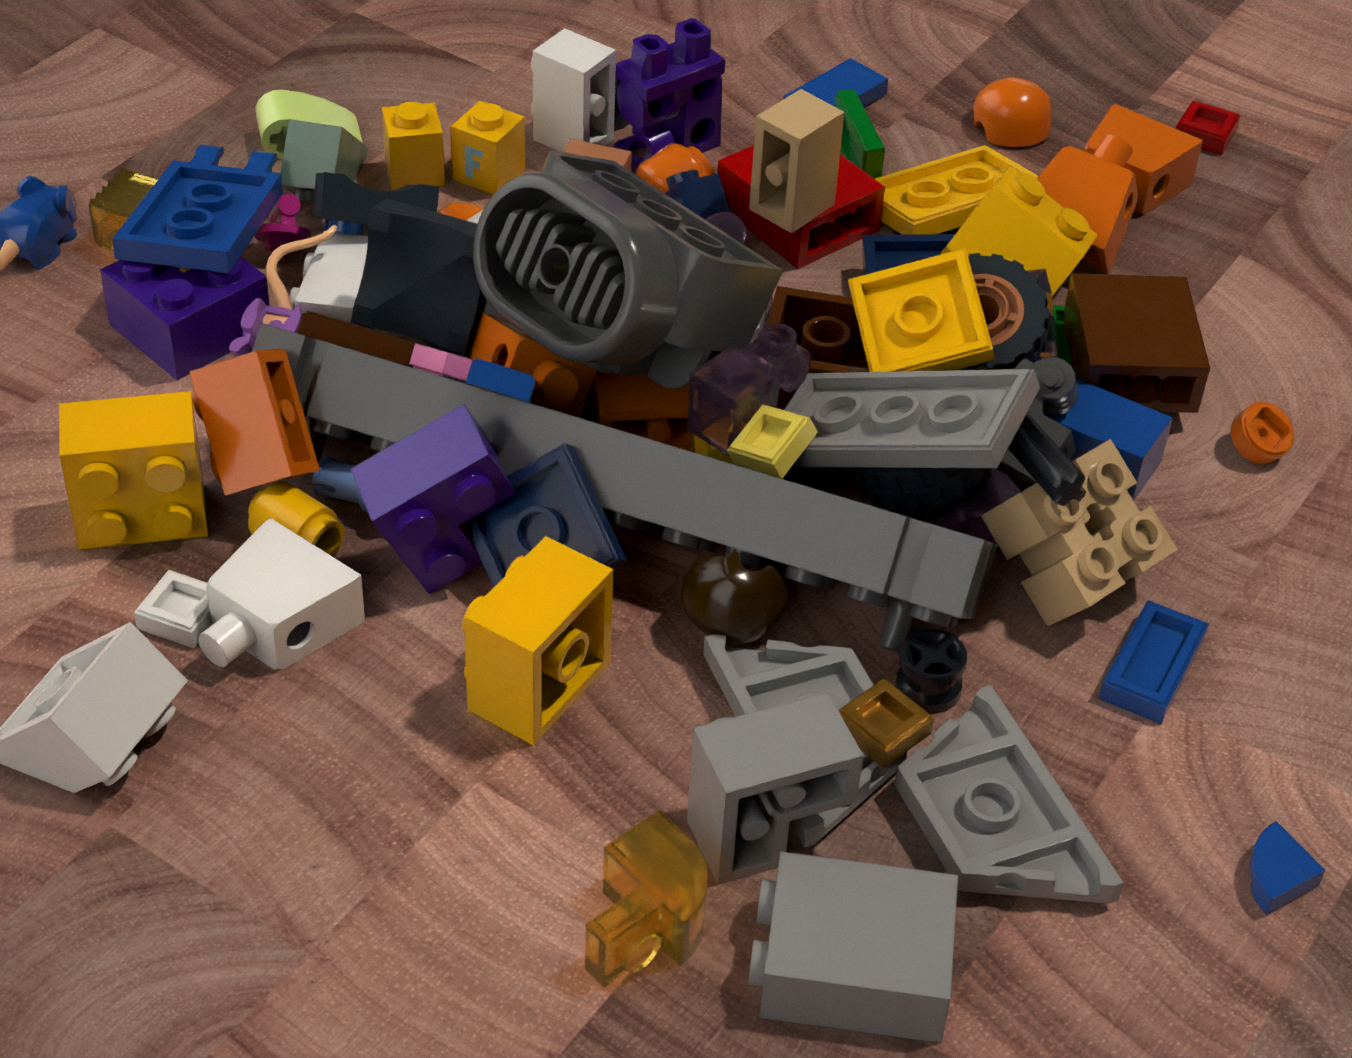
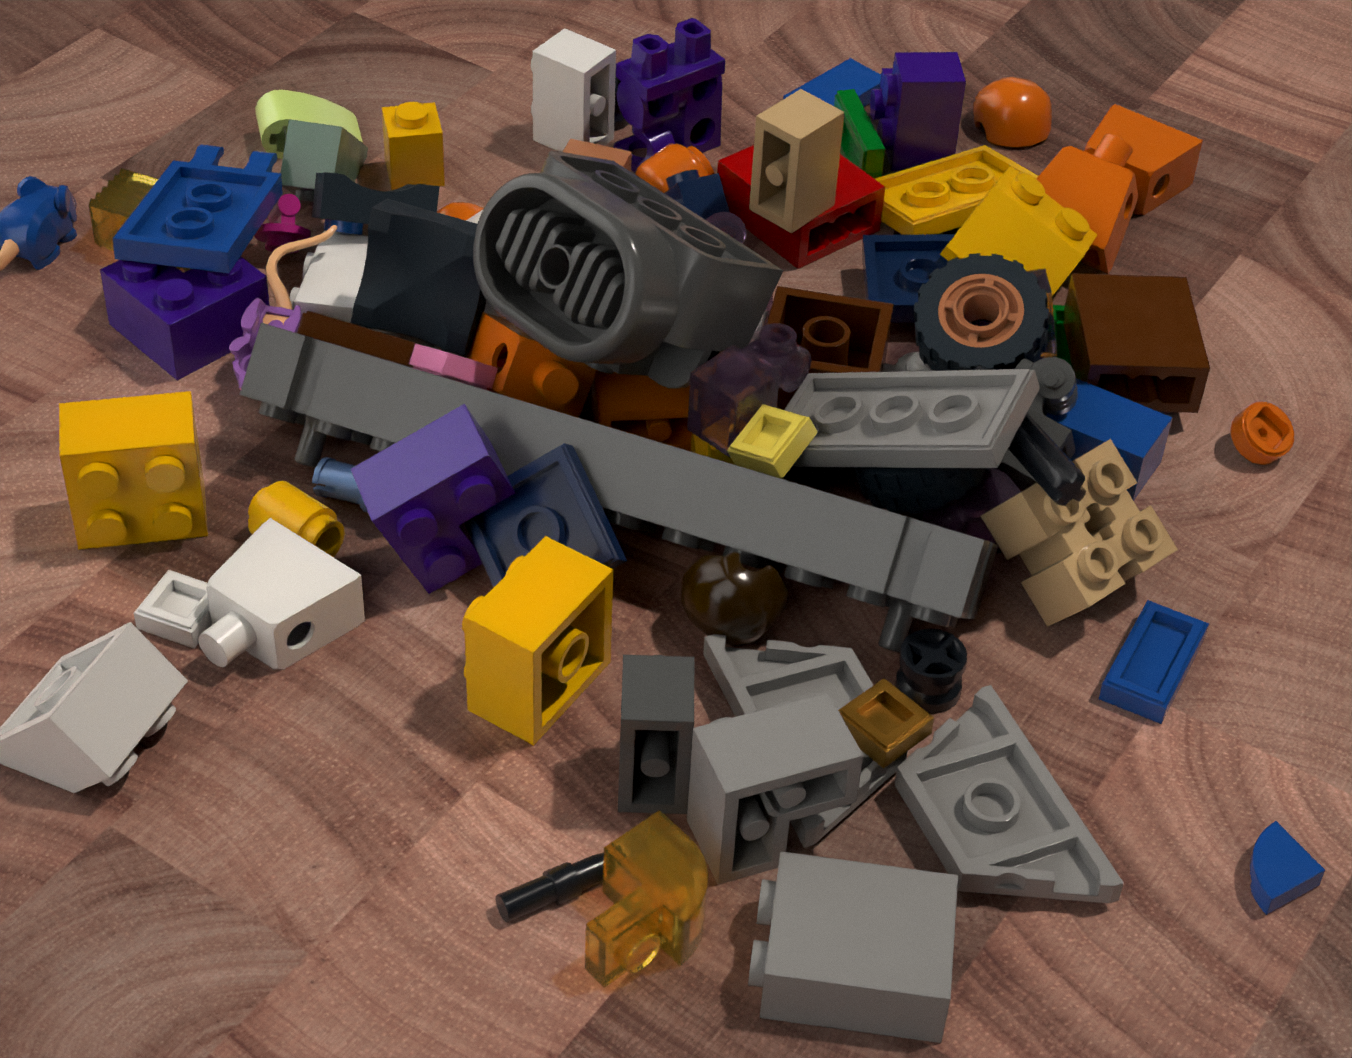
(253, 421): orange brick -> none
(487, 147): yellow brick -> none
(501, 380): blue tile -> none
(555, 886): none -> black piece
(656, 733): none -> dark grey brick
(919, 107): none -> dark purple brick
(922, 316): yellow tile -> none
(1210, 124): red tile -> none

